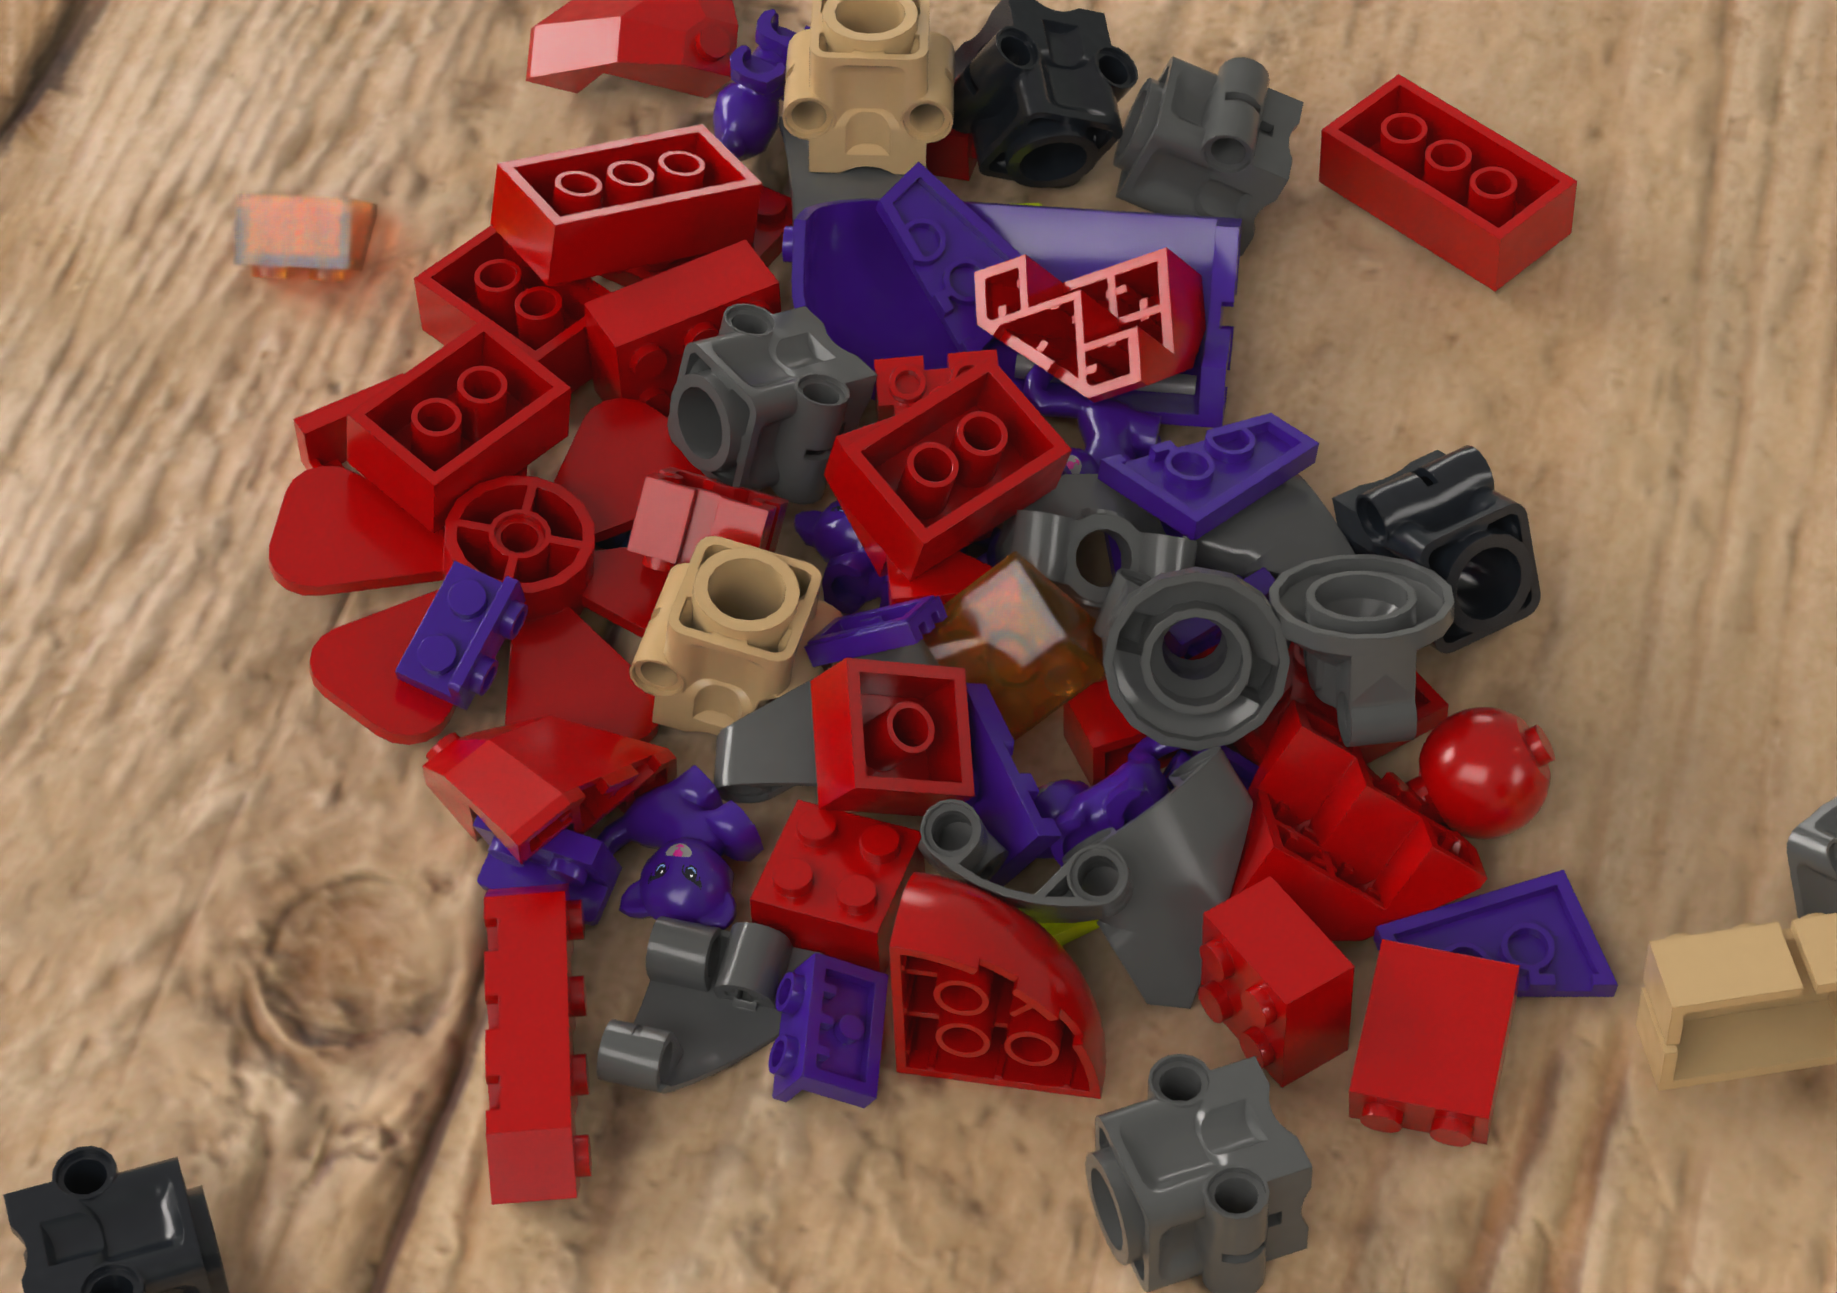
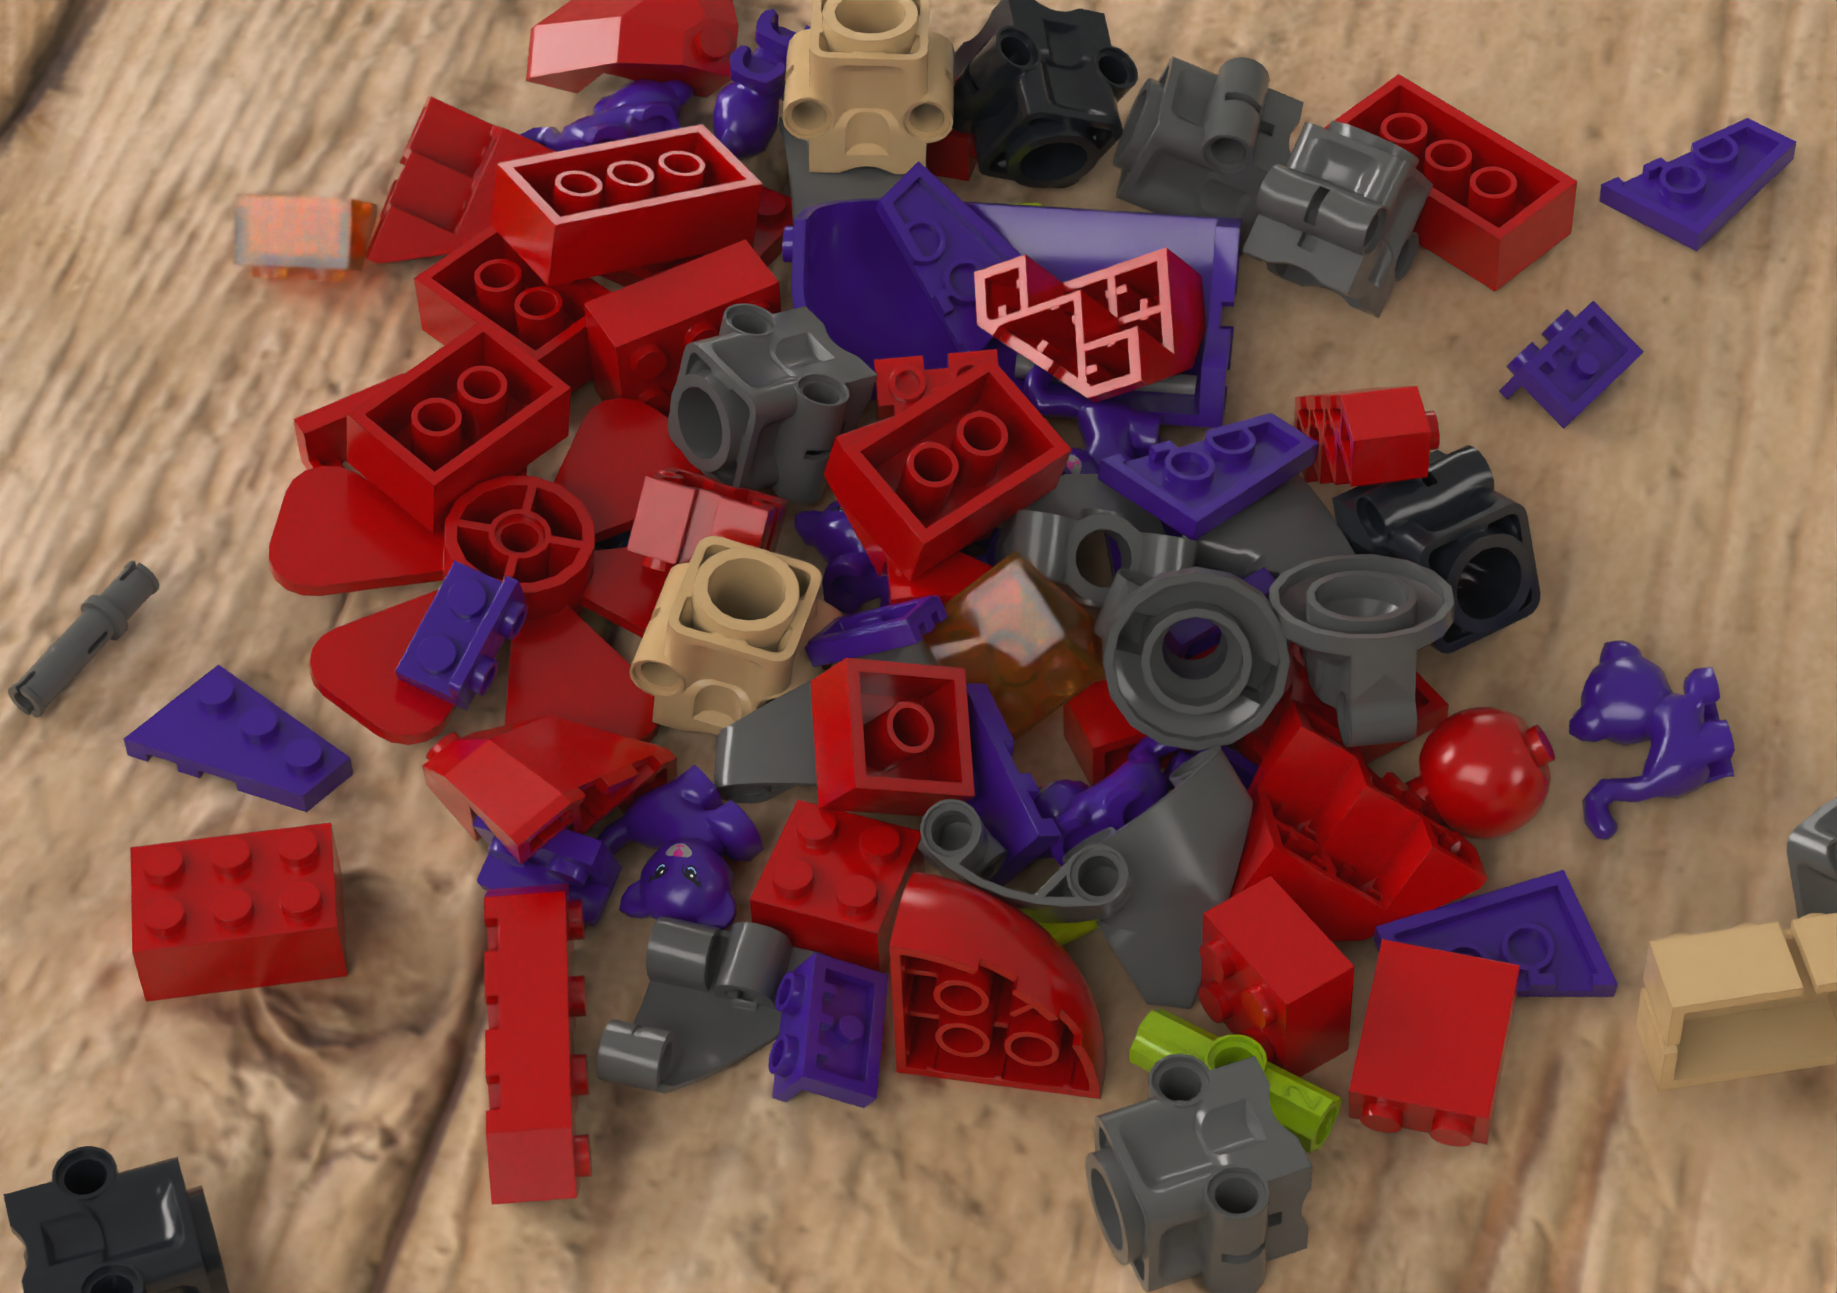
(101, 619): none -> dark grey pin
(237, 912): none -> red brick
(244, 738): none -> dark purple wing
(444, 184): none -> red brick
(630, 112): none -> dark purple animal
(1296, 1103): none -> lime piece
(1341, 214): none -> dark grey piece
(1368, 435): none -> red brick
(1574, 365): none -> dark purple bracket
(1633, 703): none -> dark purple animal
(1705, 187): none -> dark purple wing

